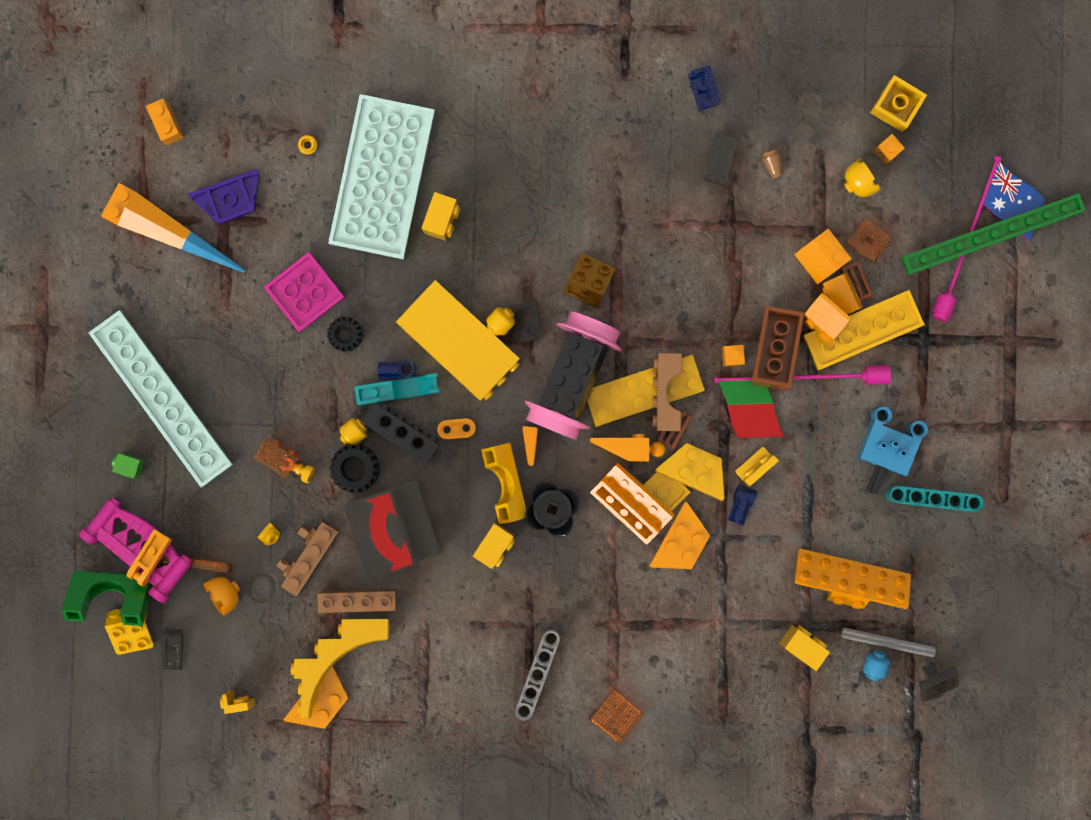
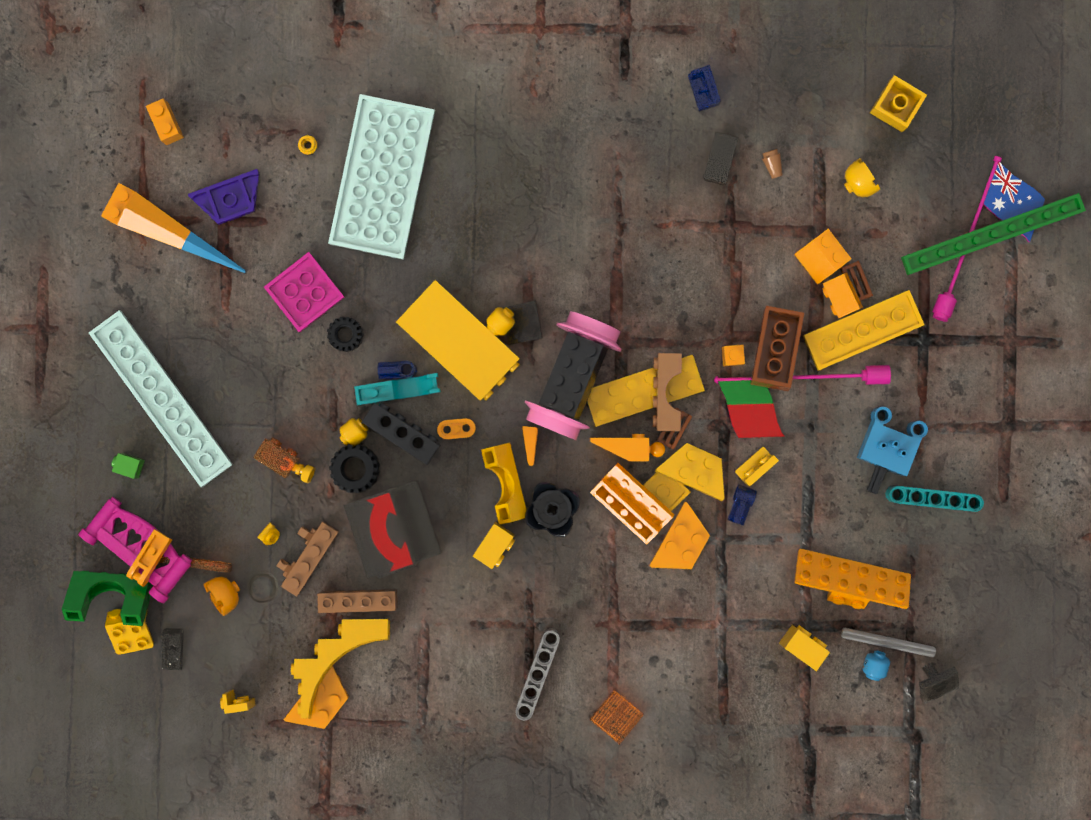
(441, 216): yellow brick -> none
(589, 280): pearl gold bracket -> none
(826, 319): light orange slope -> none
(858, 241): clear orange piece -> none
(889, 149): light orange brick -> none

